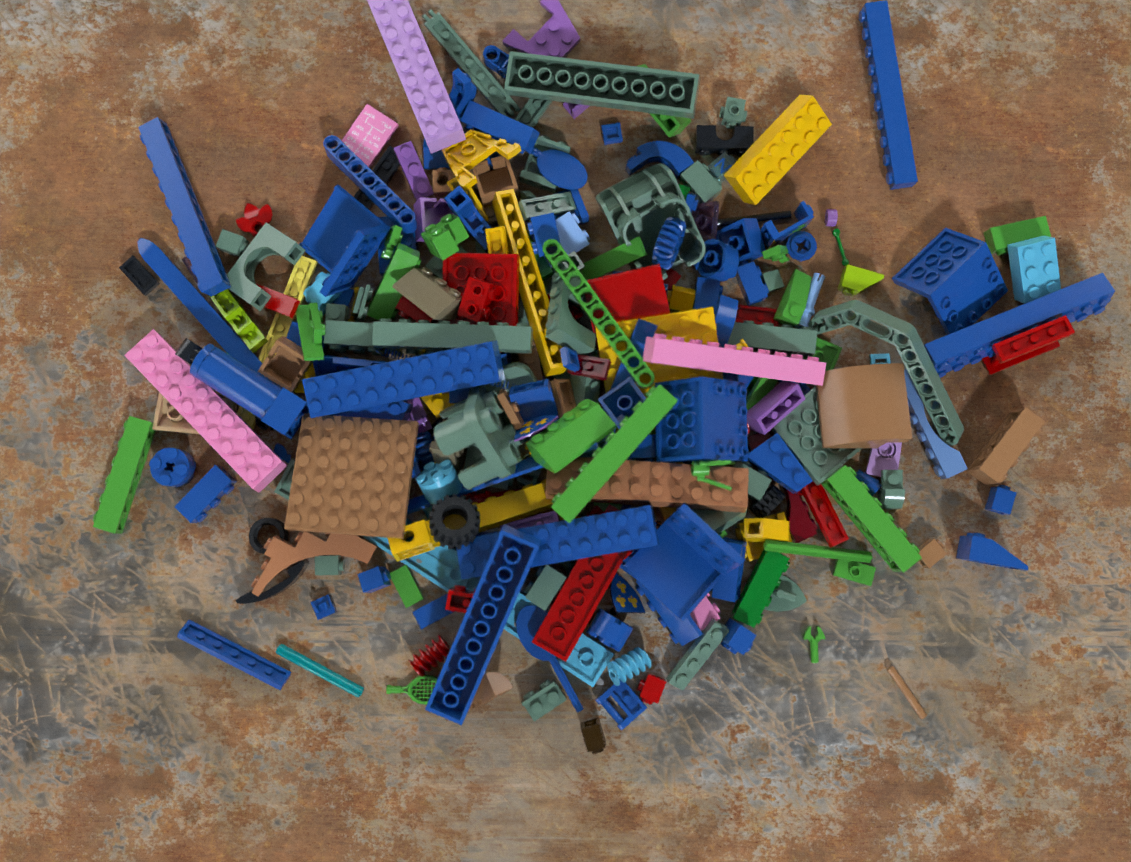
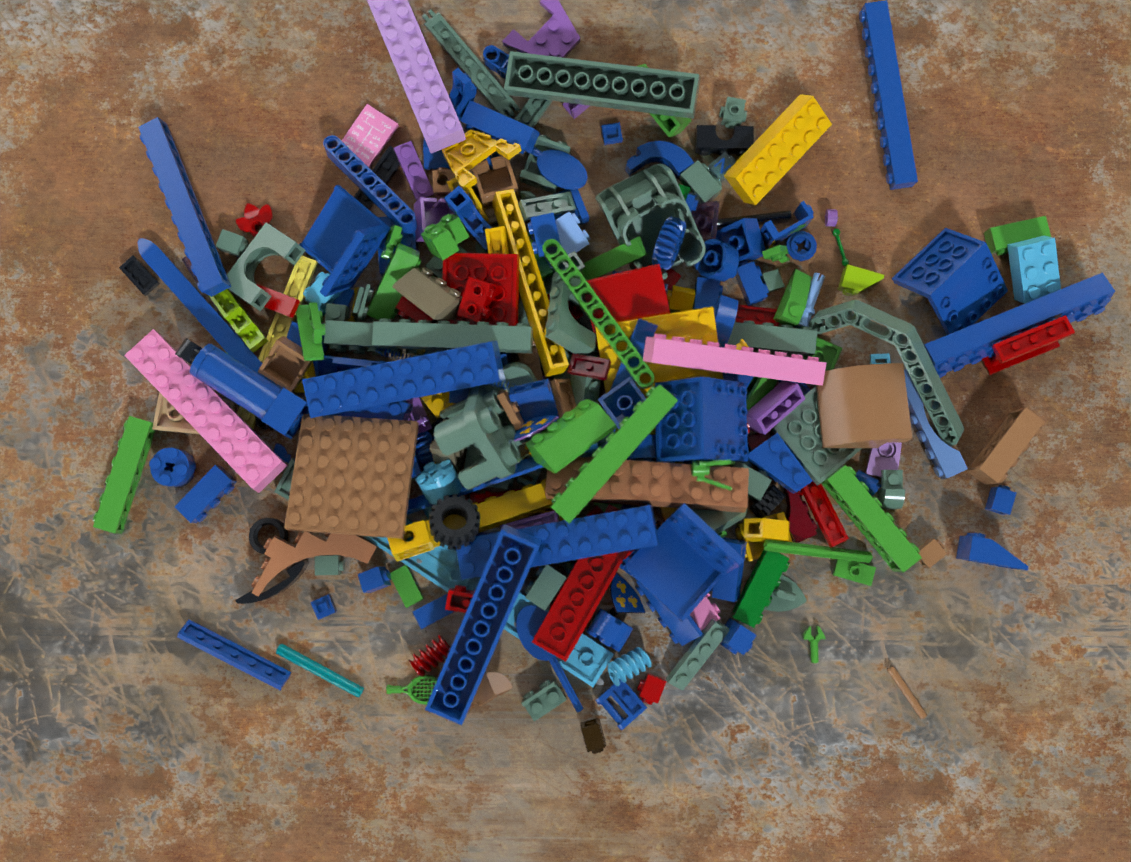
(570, 359): blue tile -> none

